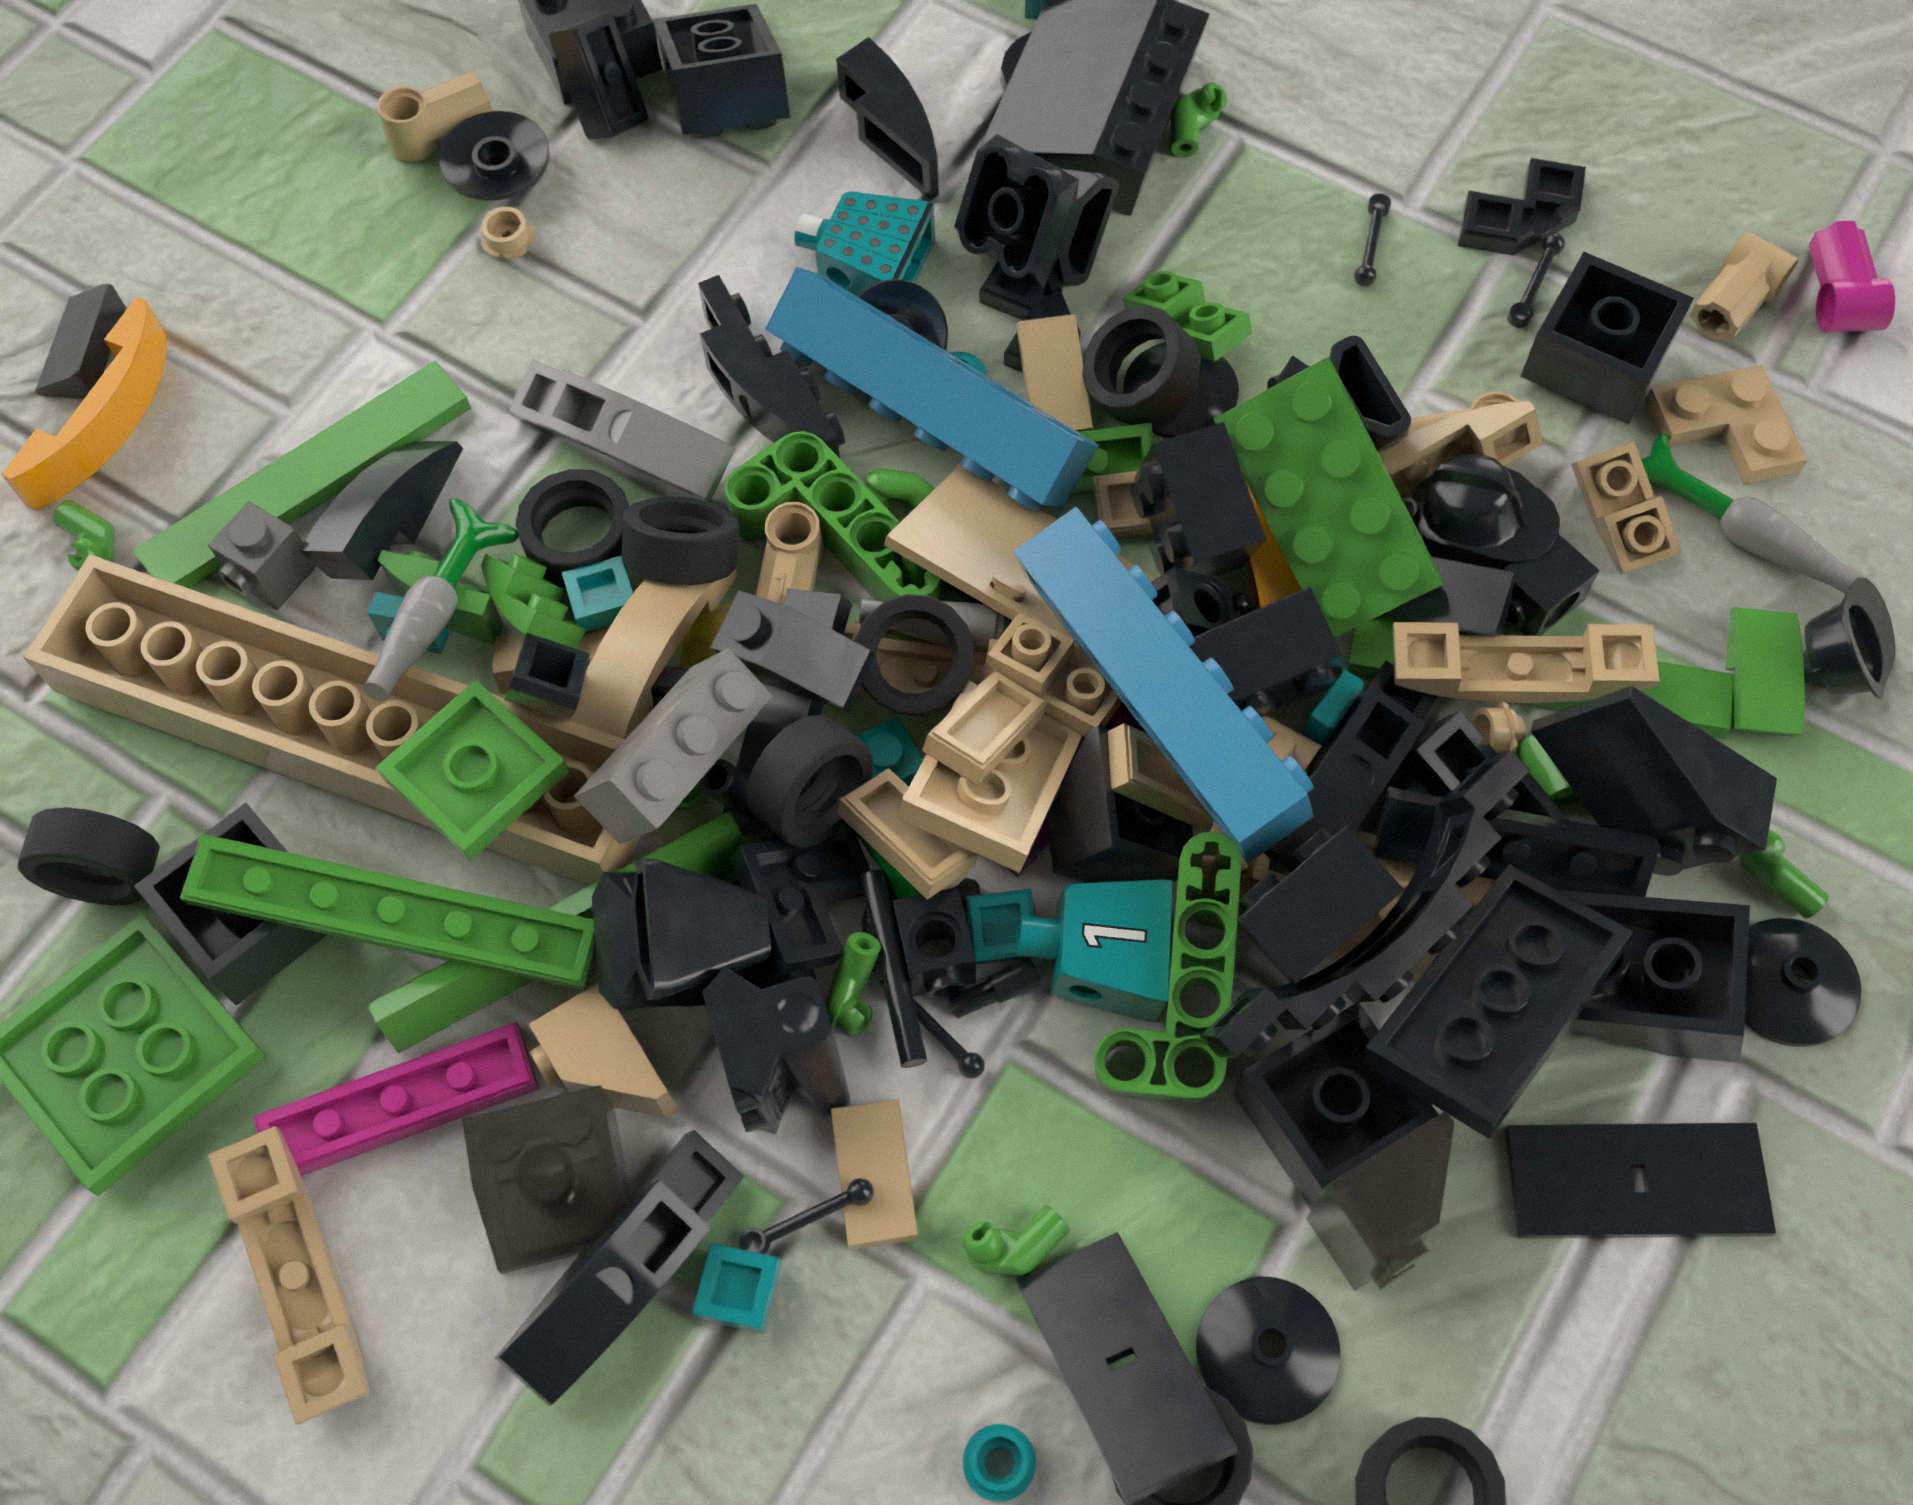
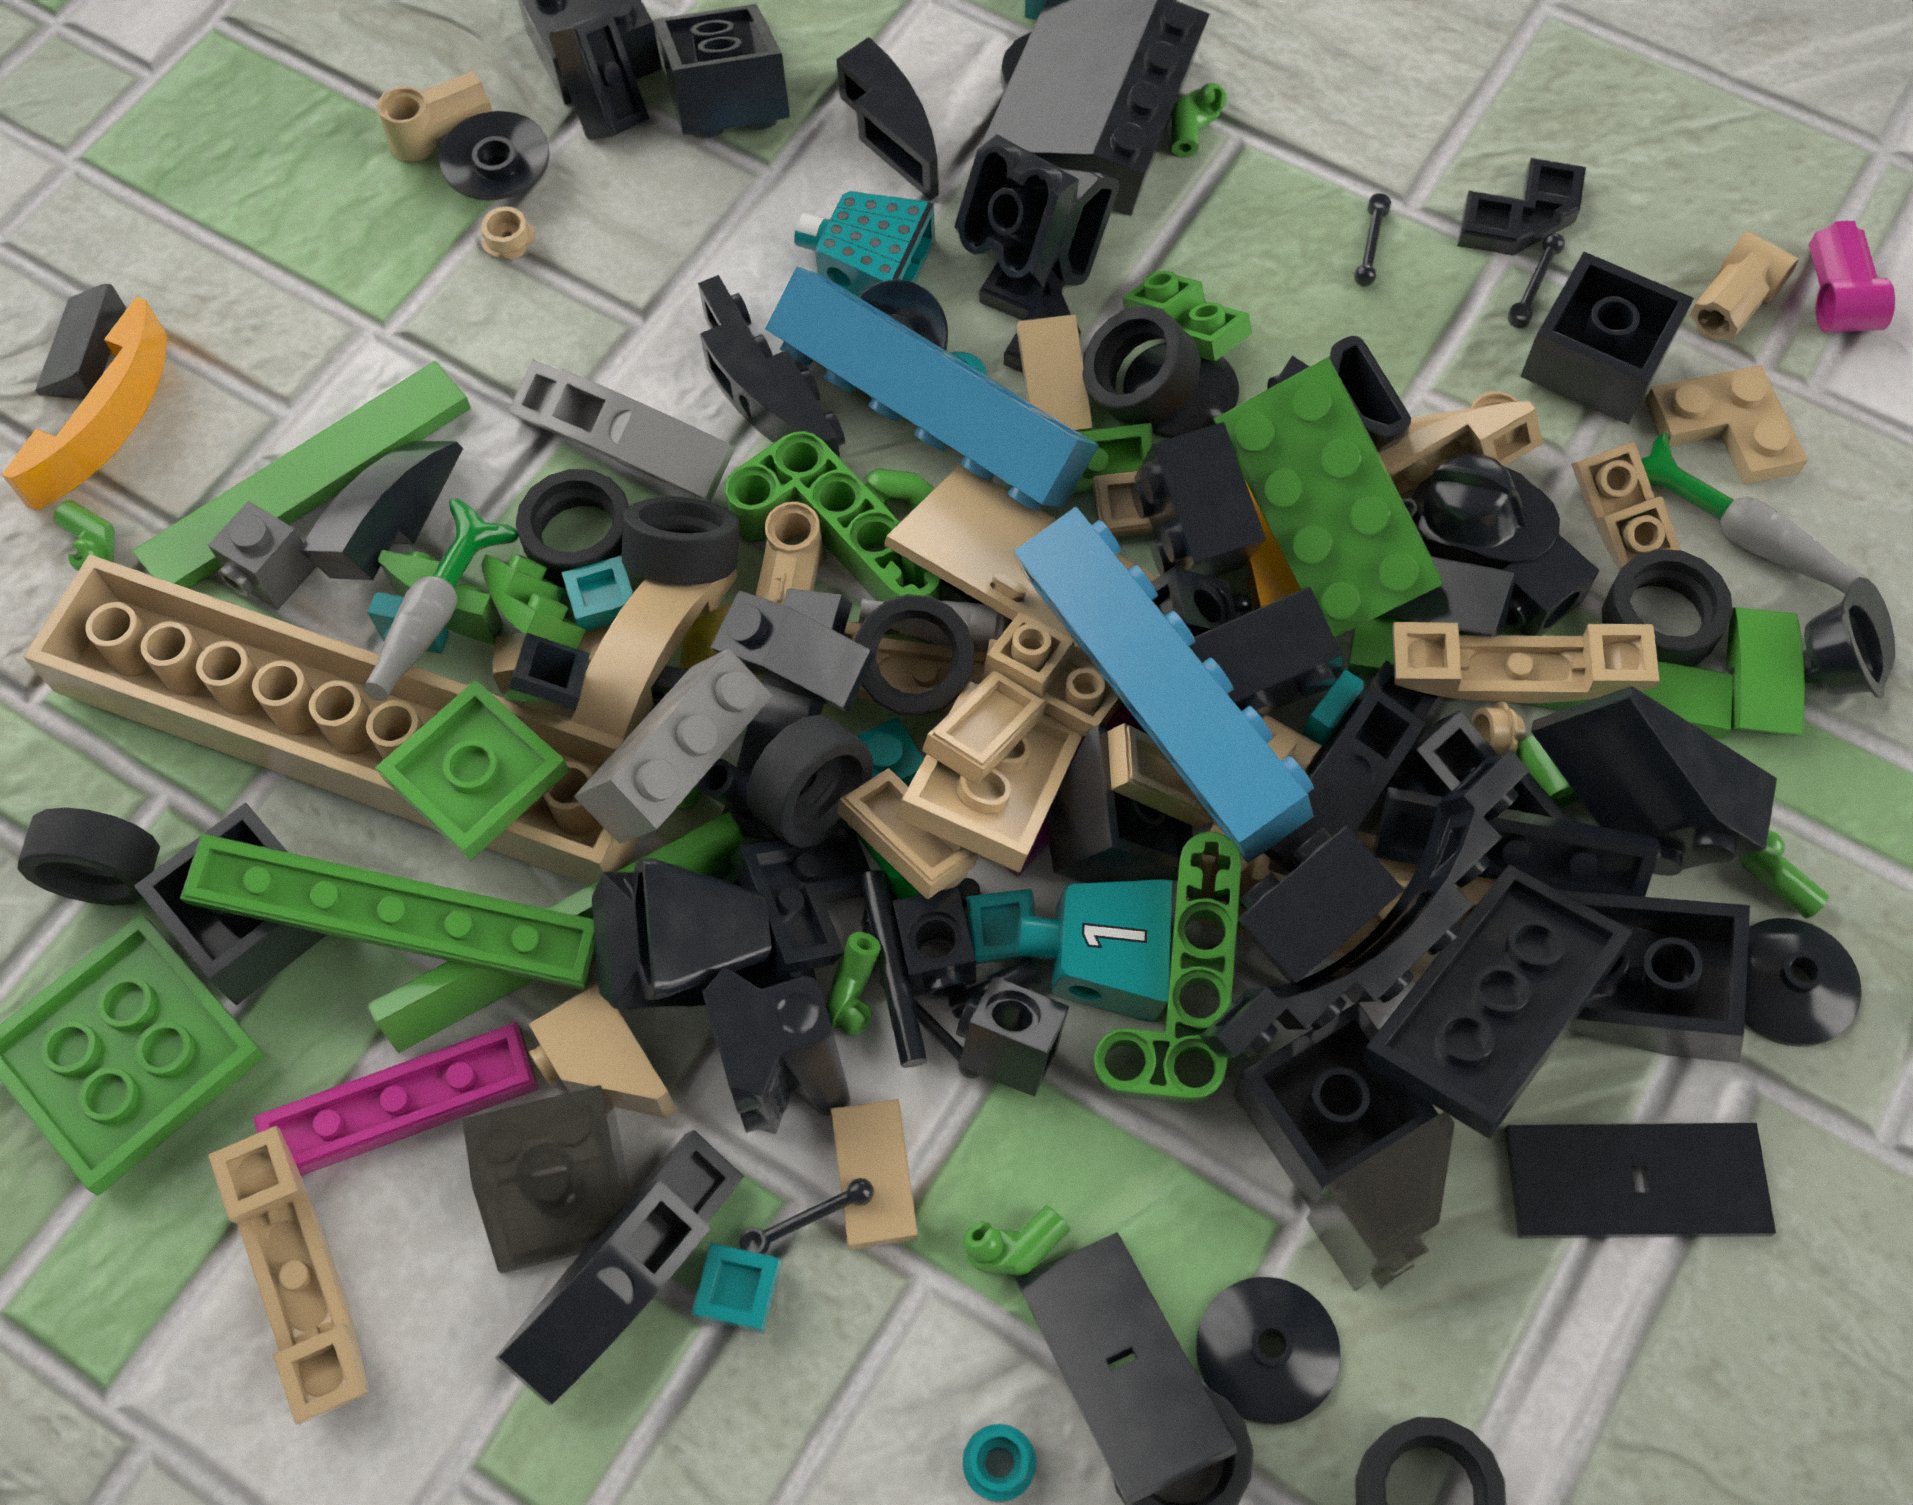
(1011, 1035): none -> black brick
(1687, 576): none -> black tyre

